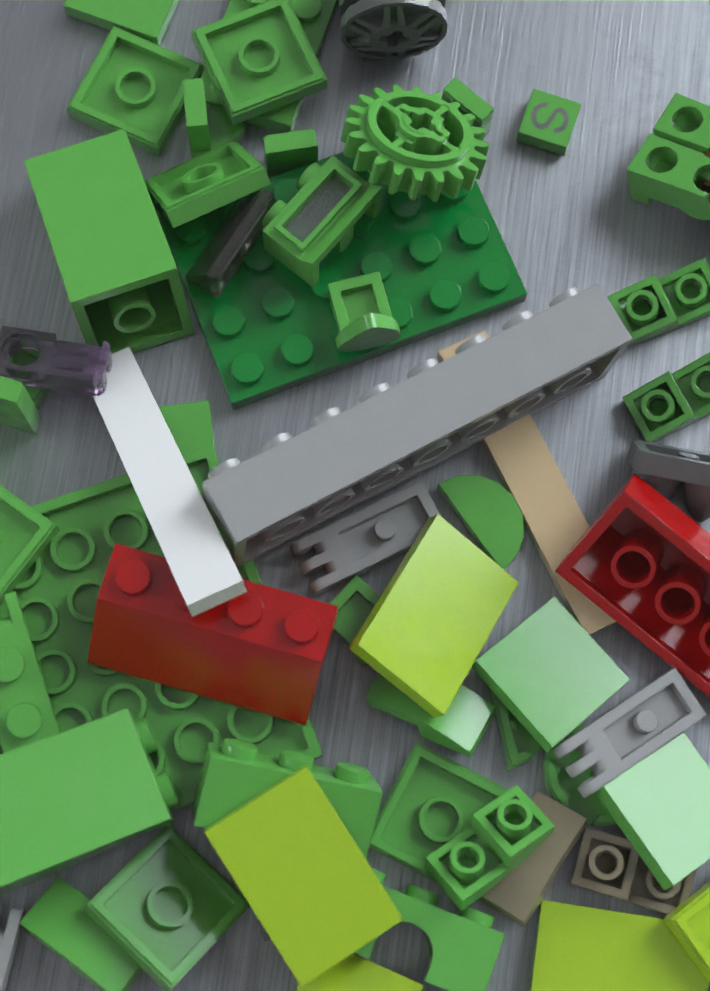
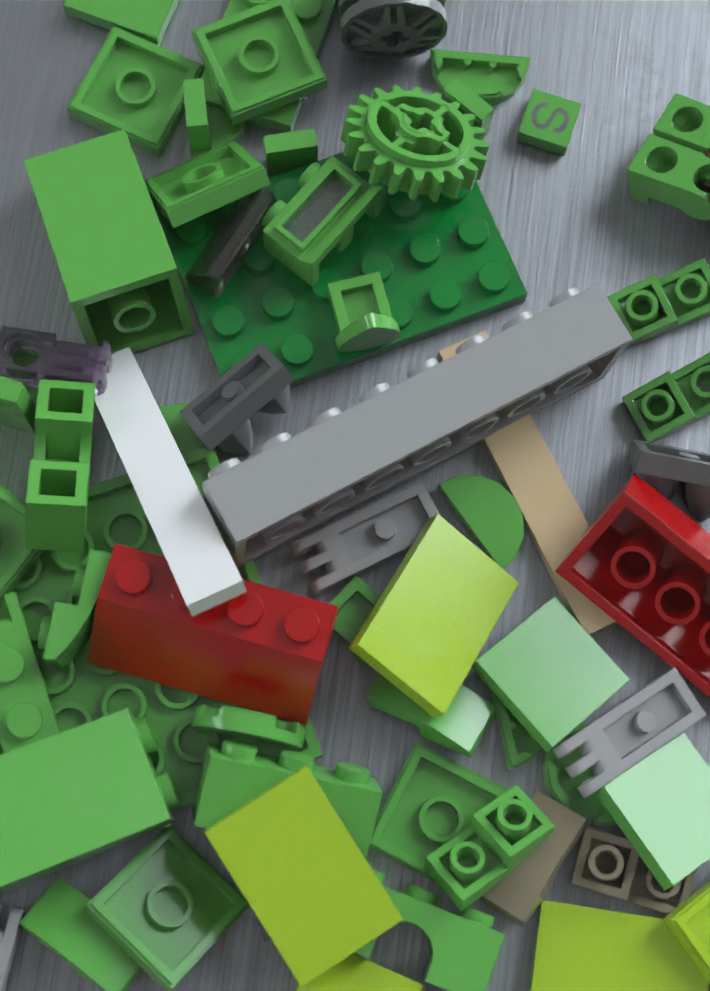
(60, 466): none -> bright green arch
(72, 624): none -> bright green slope
(224, 408): none -> dark grey tile
(248, 725): none -> bright green tile
(487, 75): none -> bright green tile

